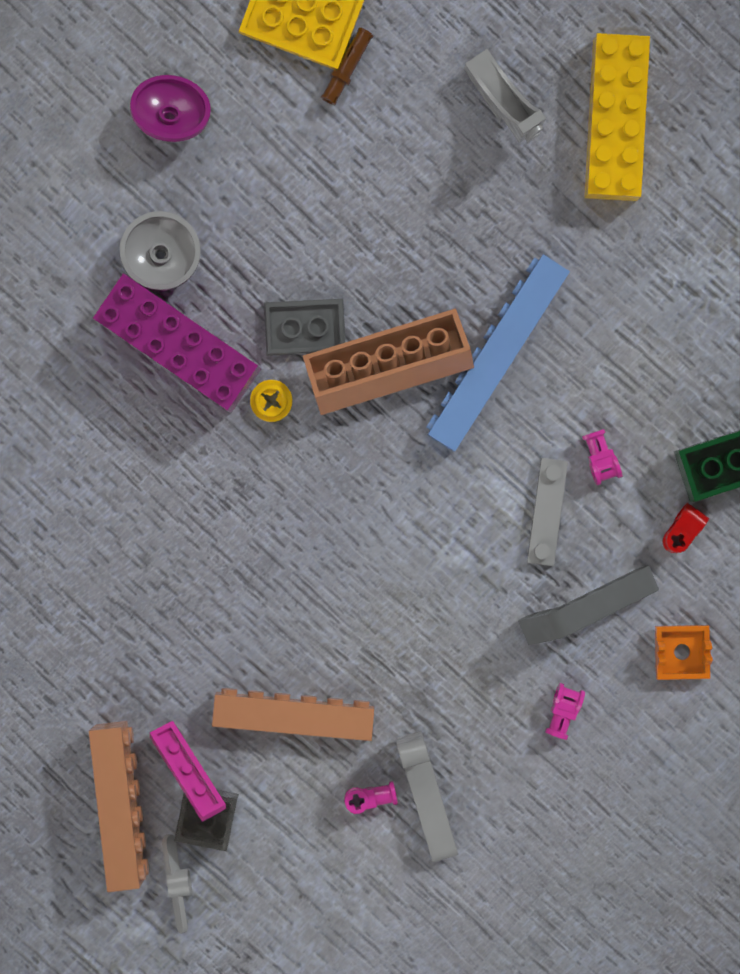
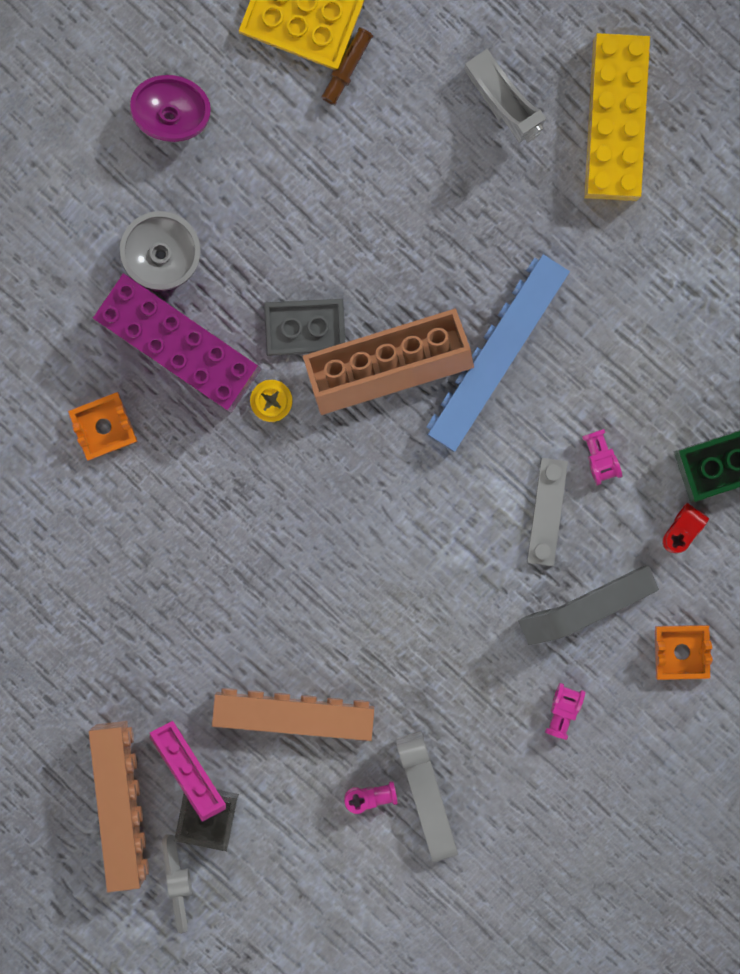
(84, 425): none -> orange piece

